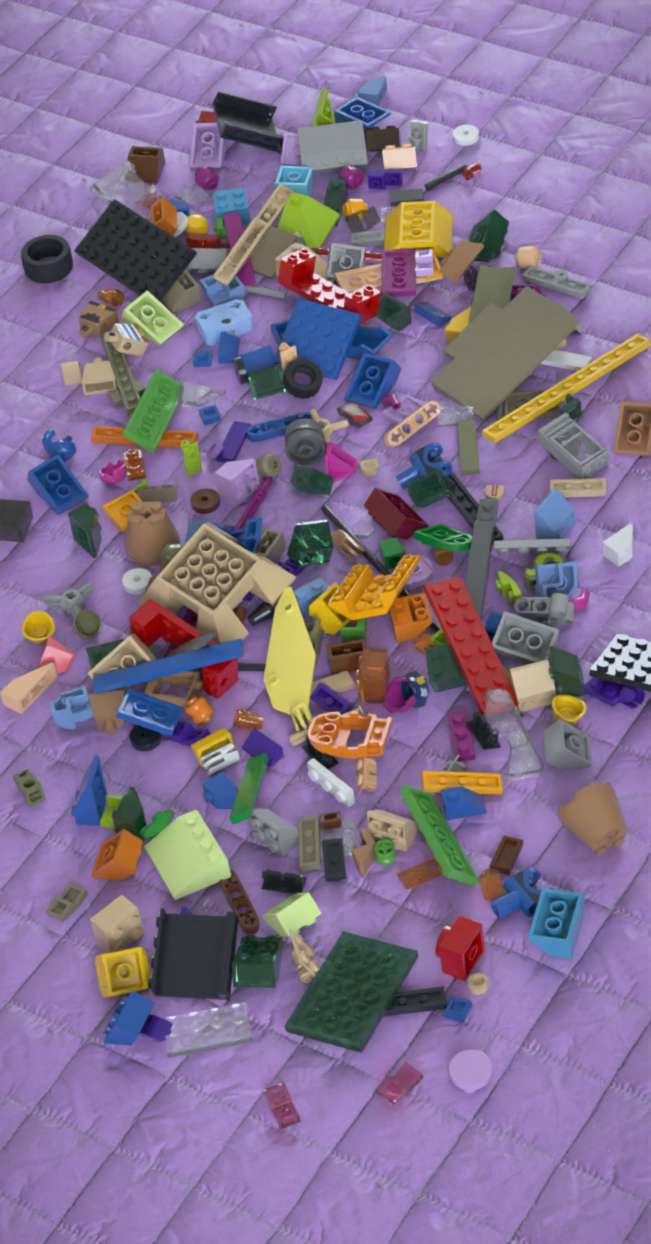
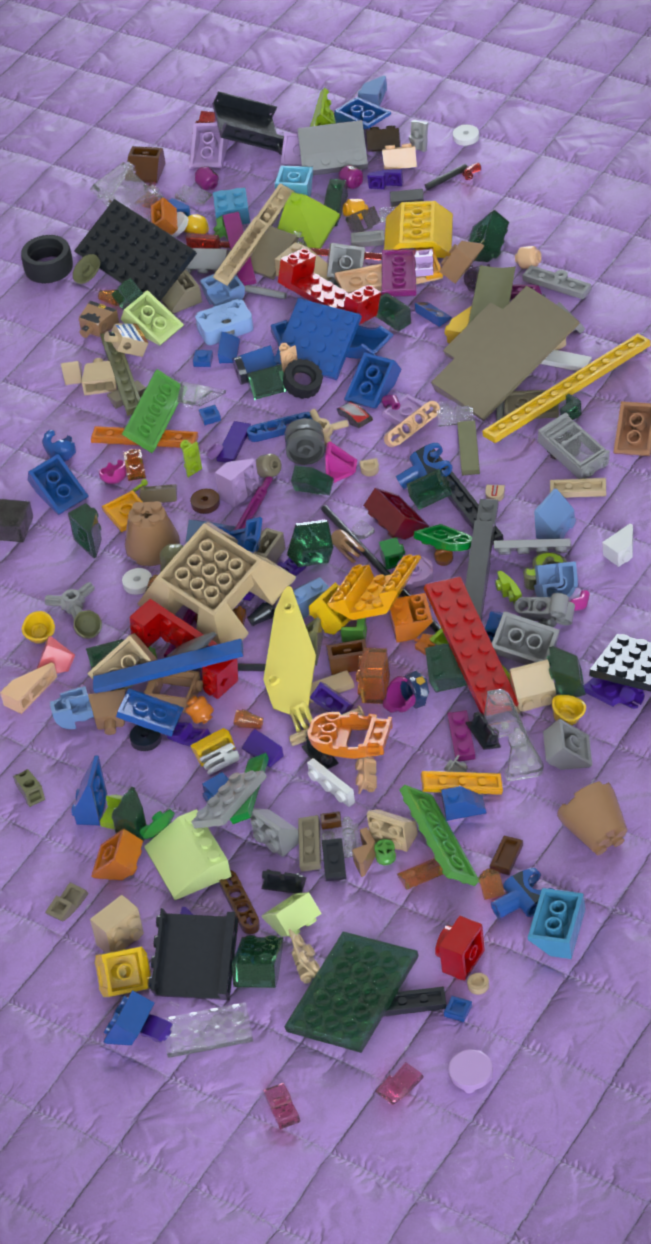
(86, 269): none -> olive dish
(126, 293): none -> clear green panel
(228, 799): none -> light grey plate

